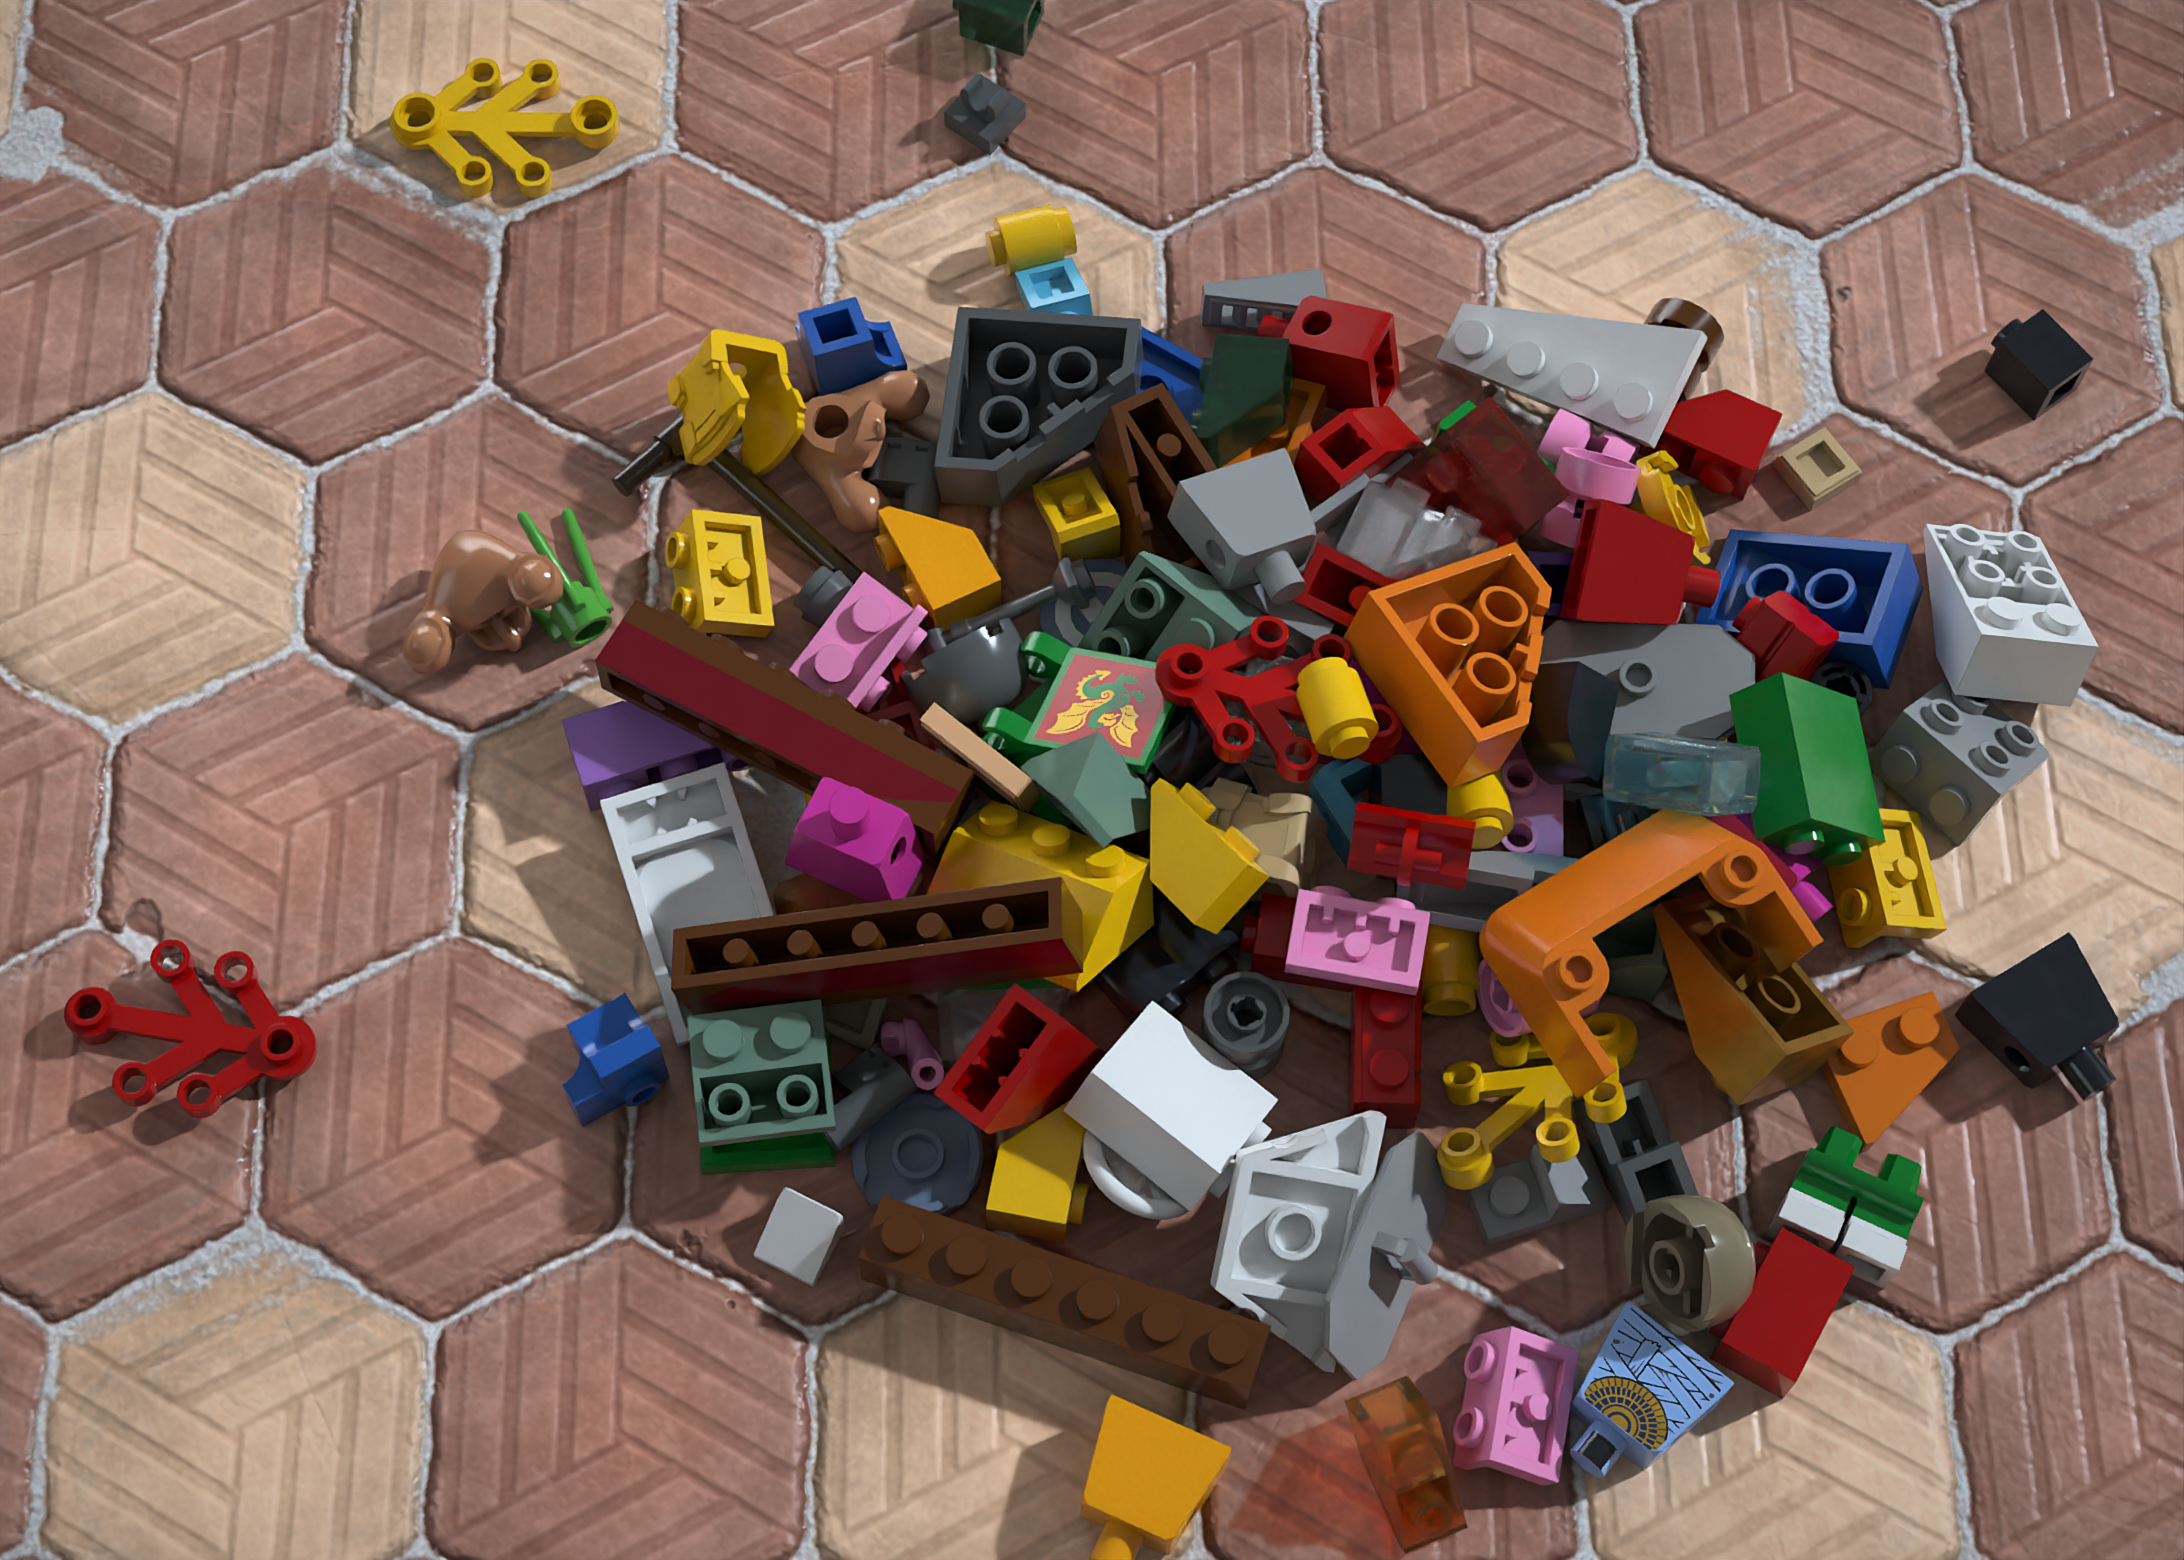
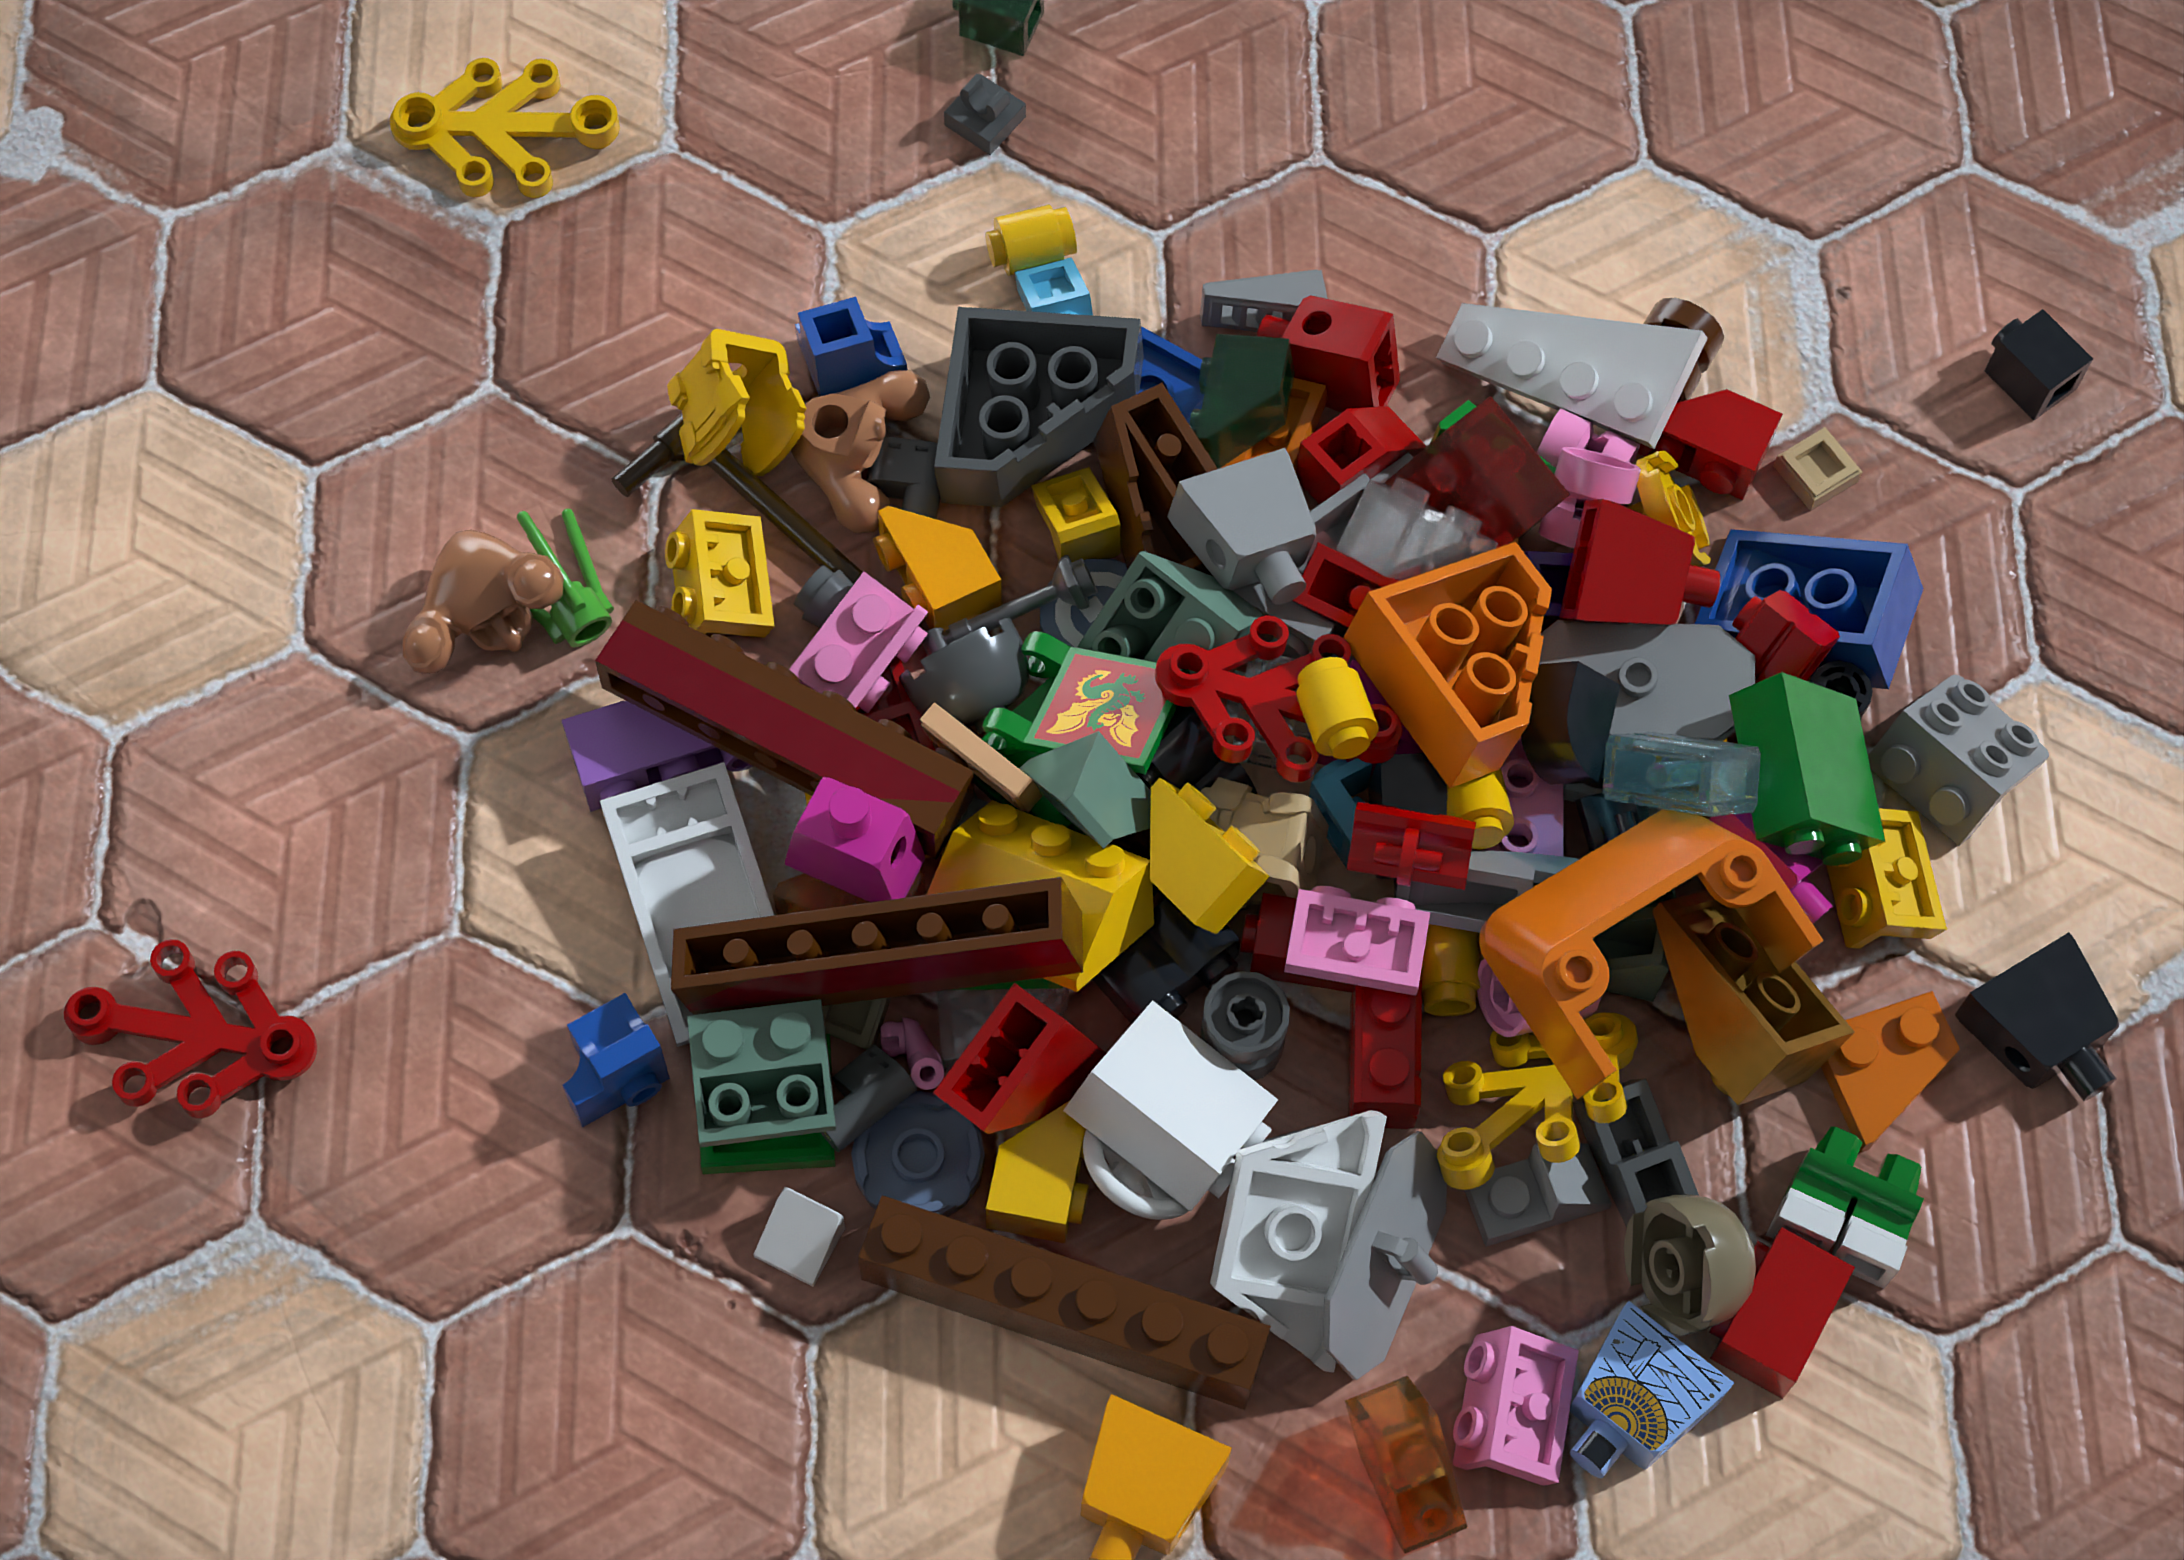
(2004, 617): white slope -> none

